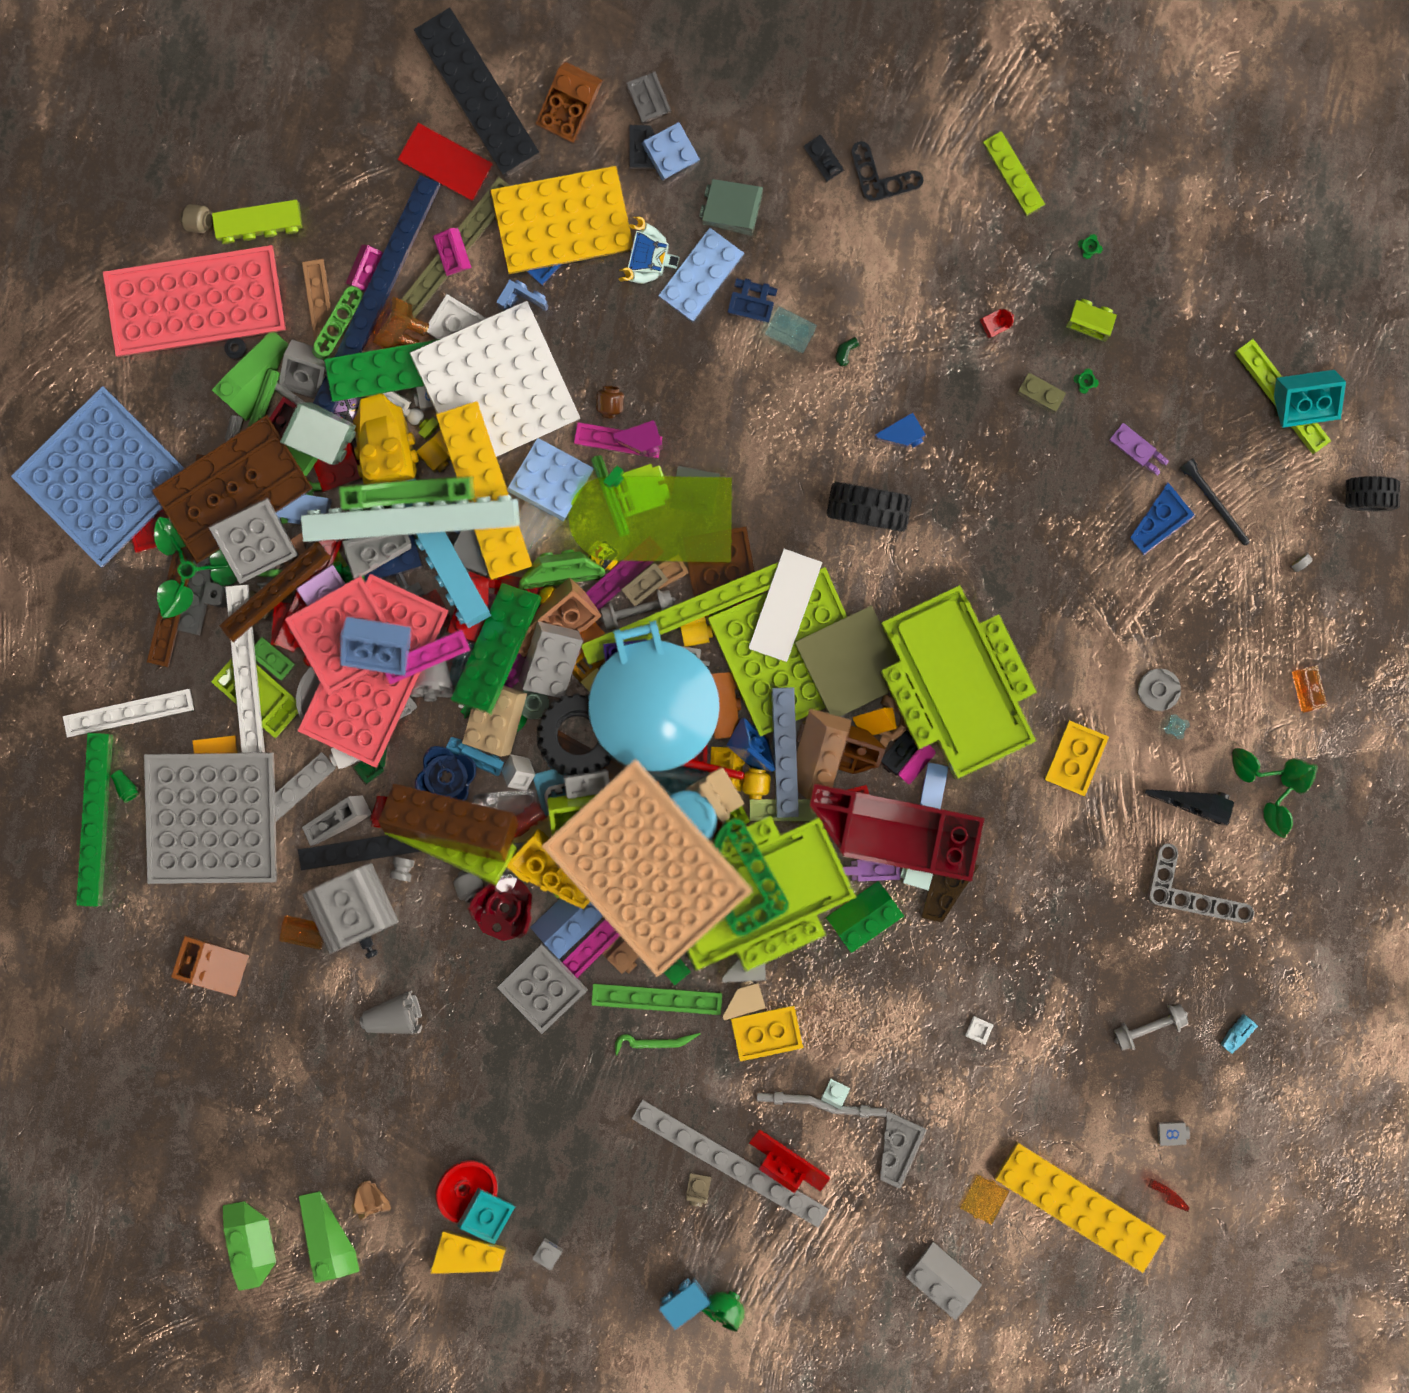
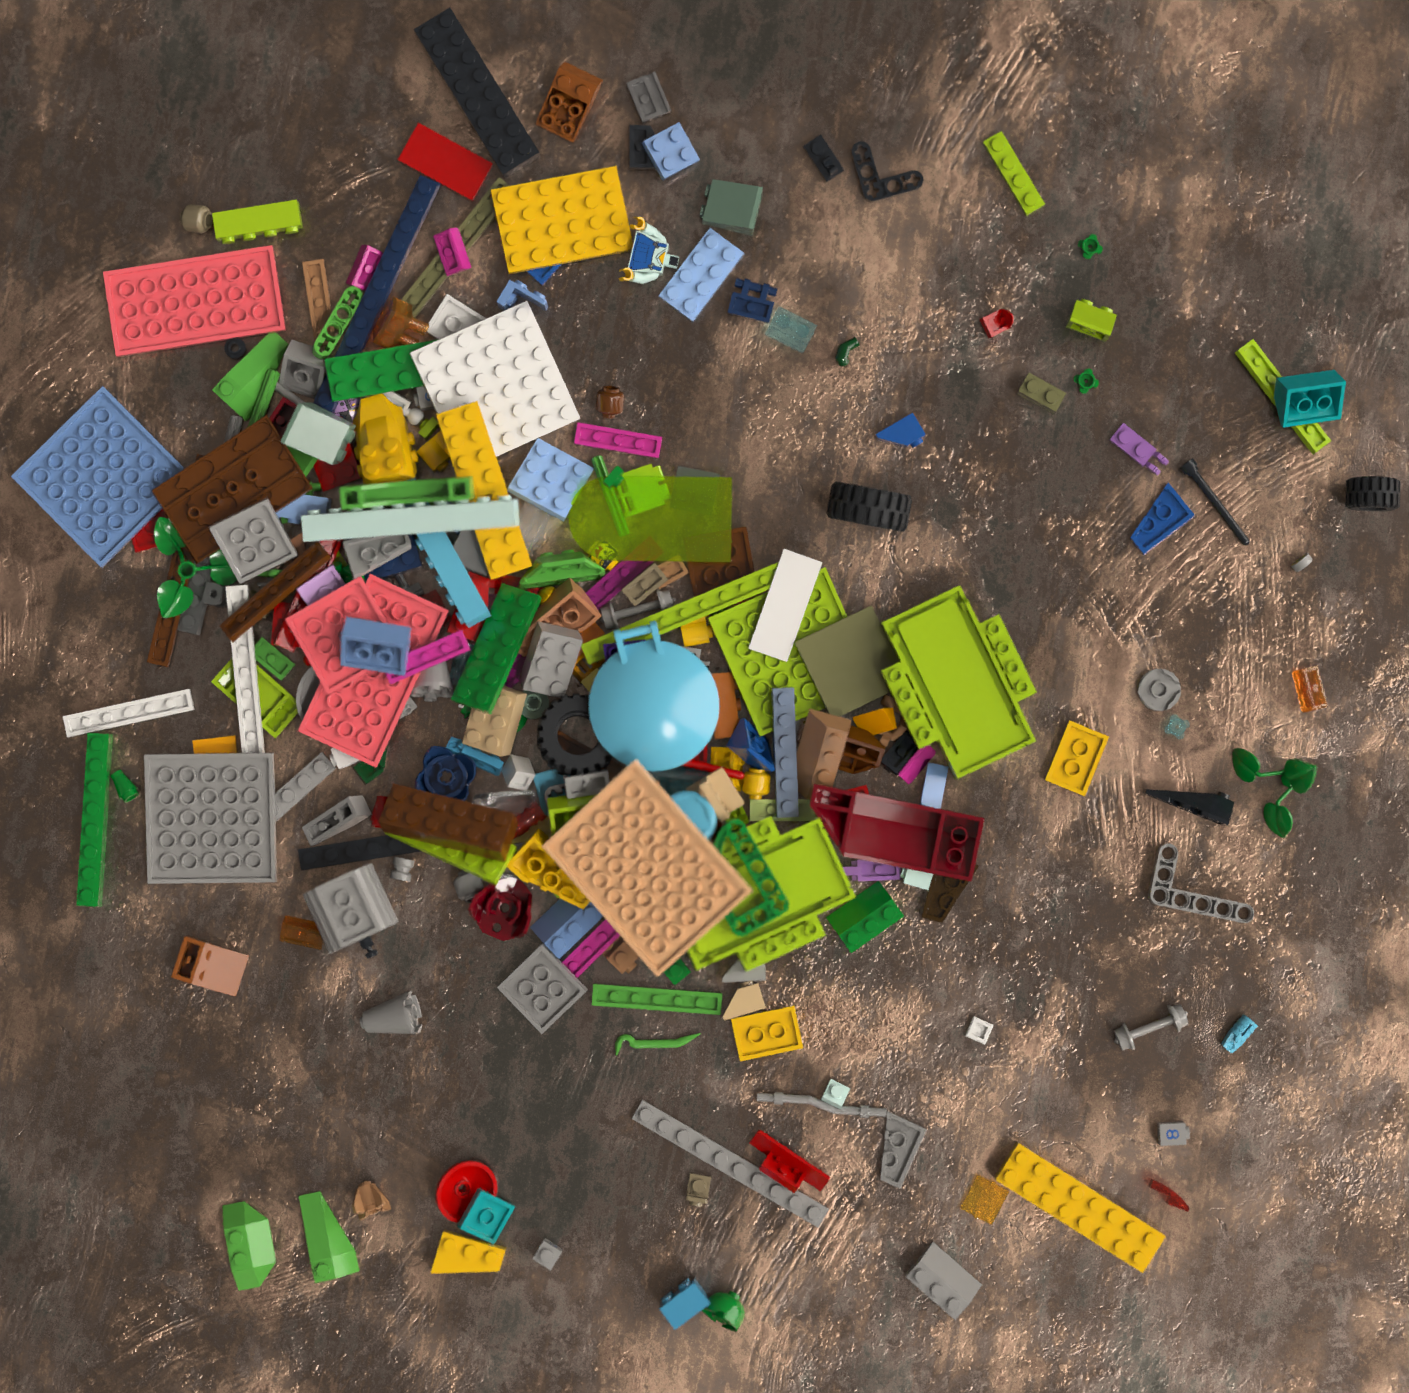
(641, 439): magenta slope -> none

